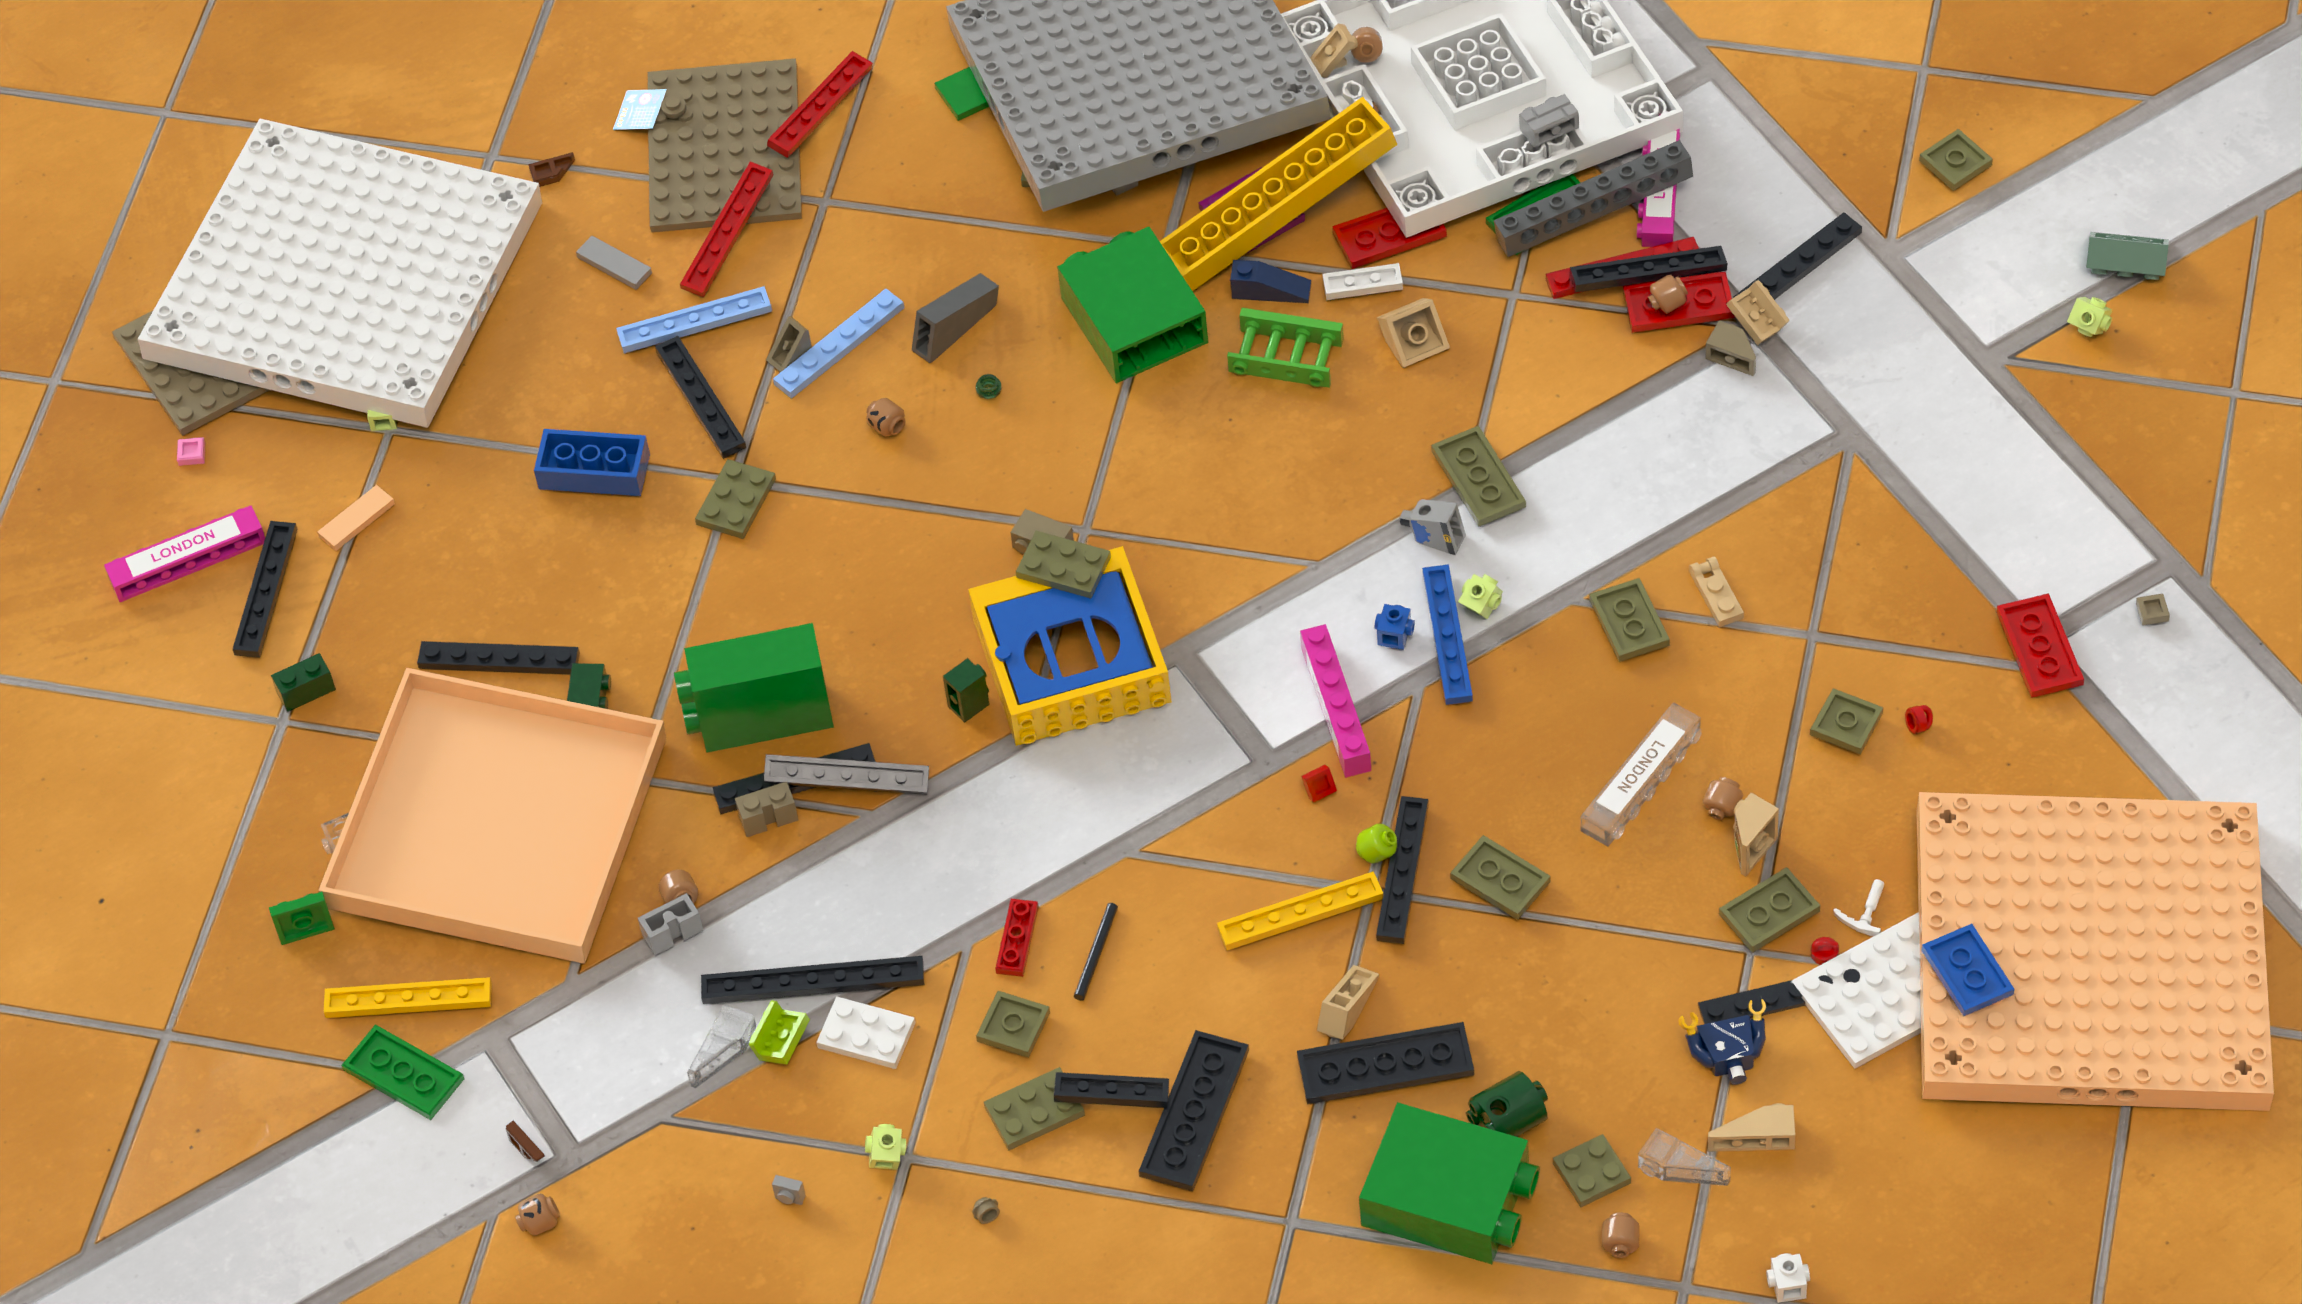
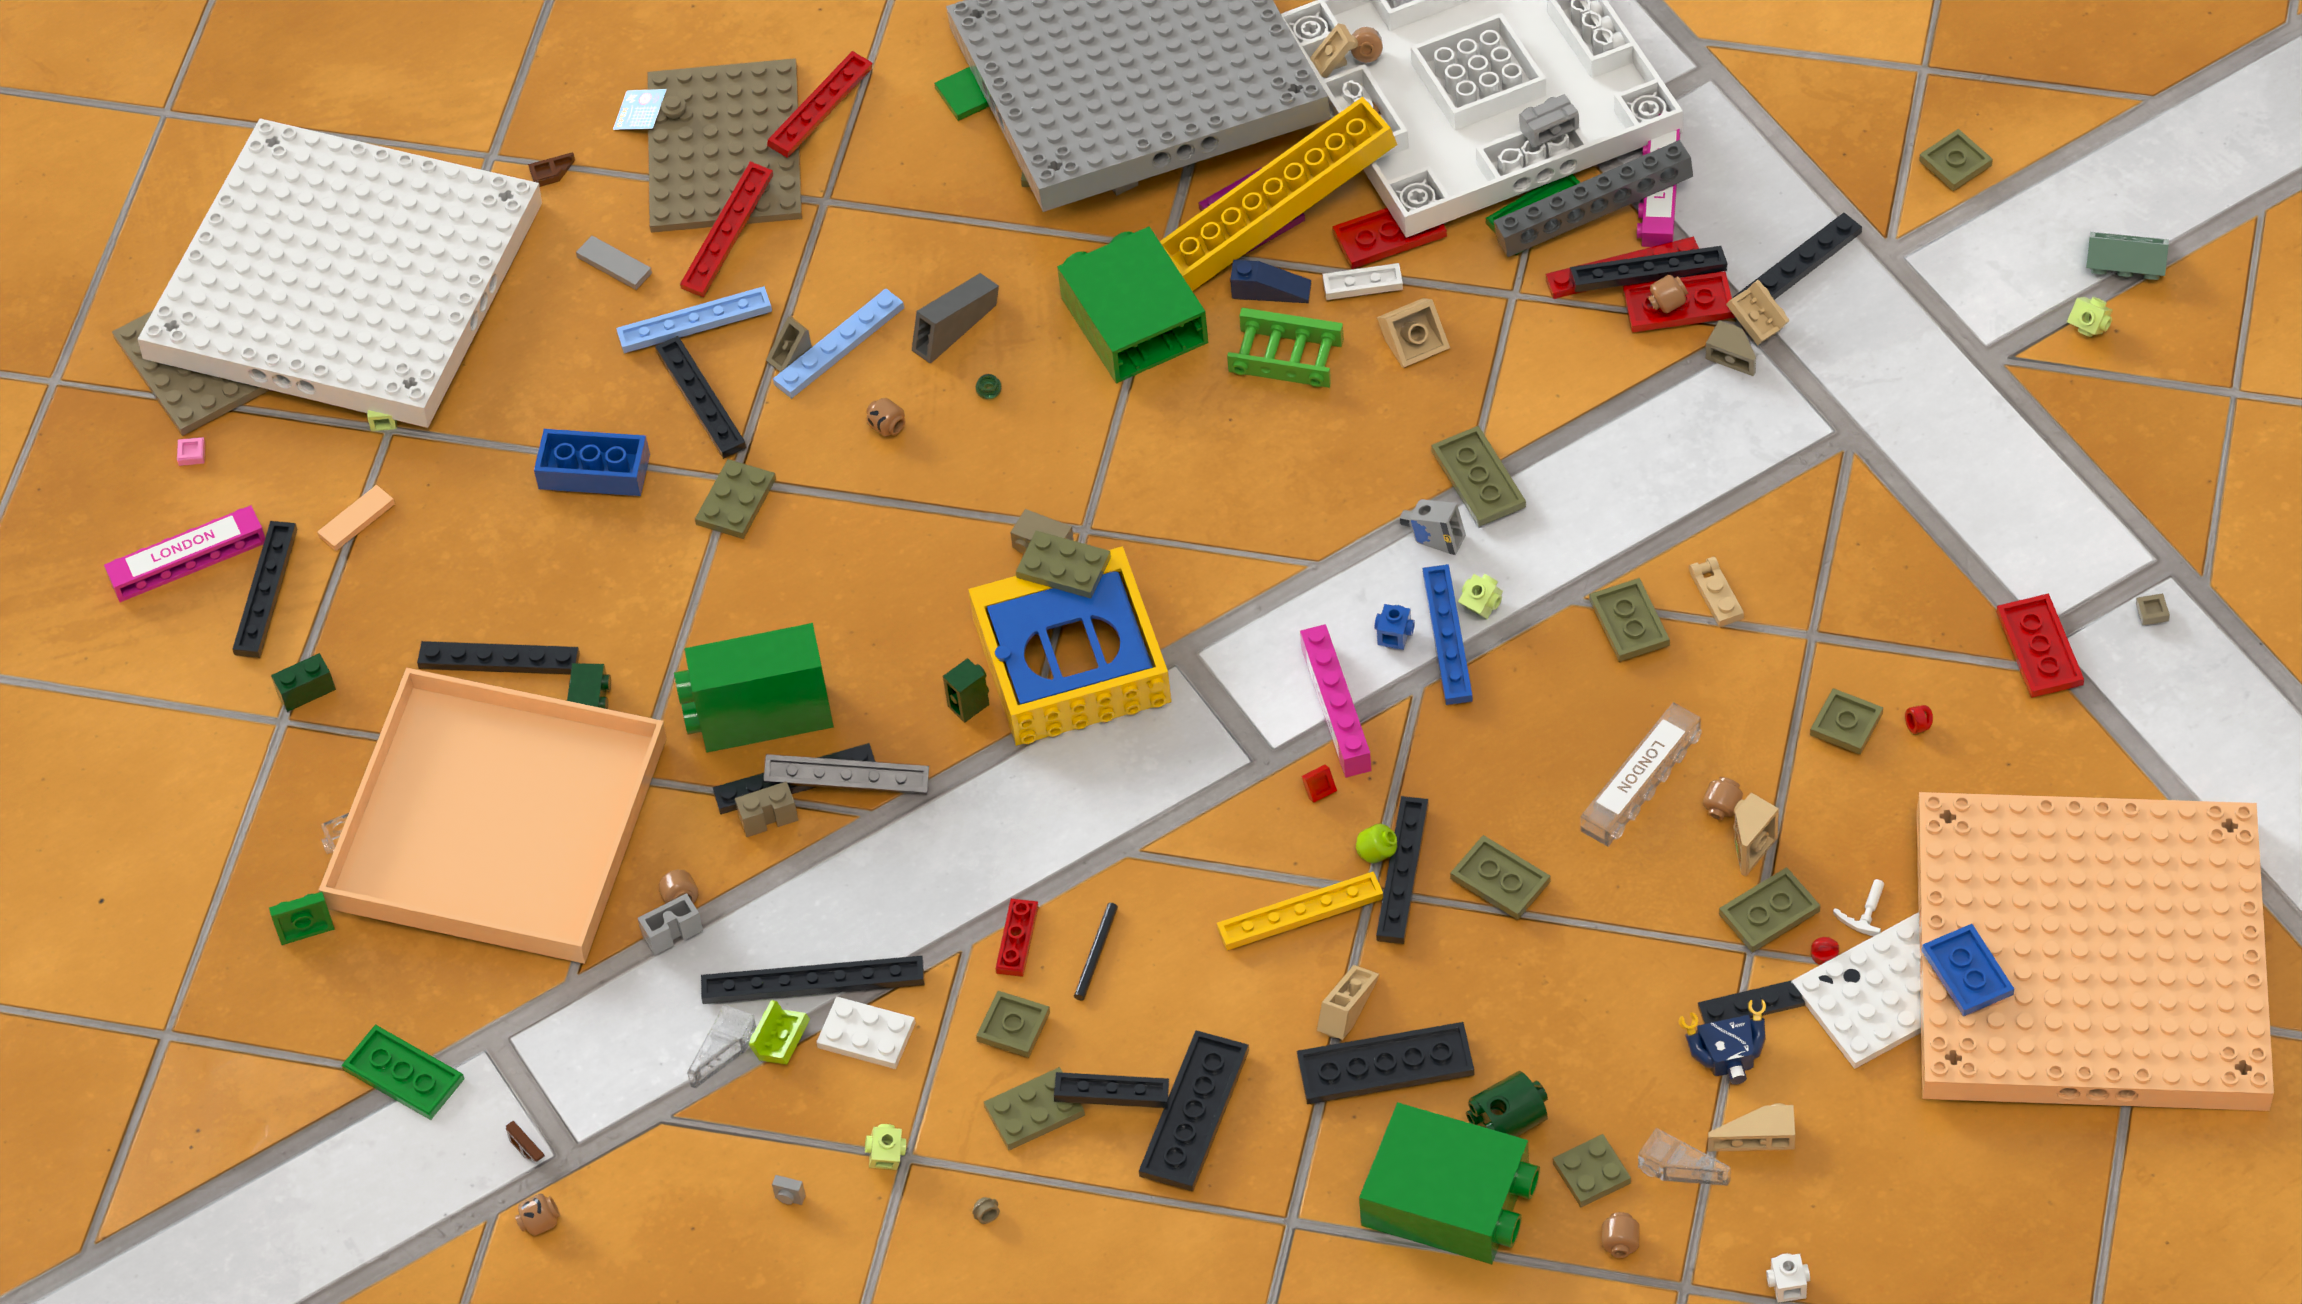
(407, 997): yellow plate -> none

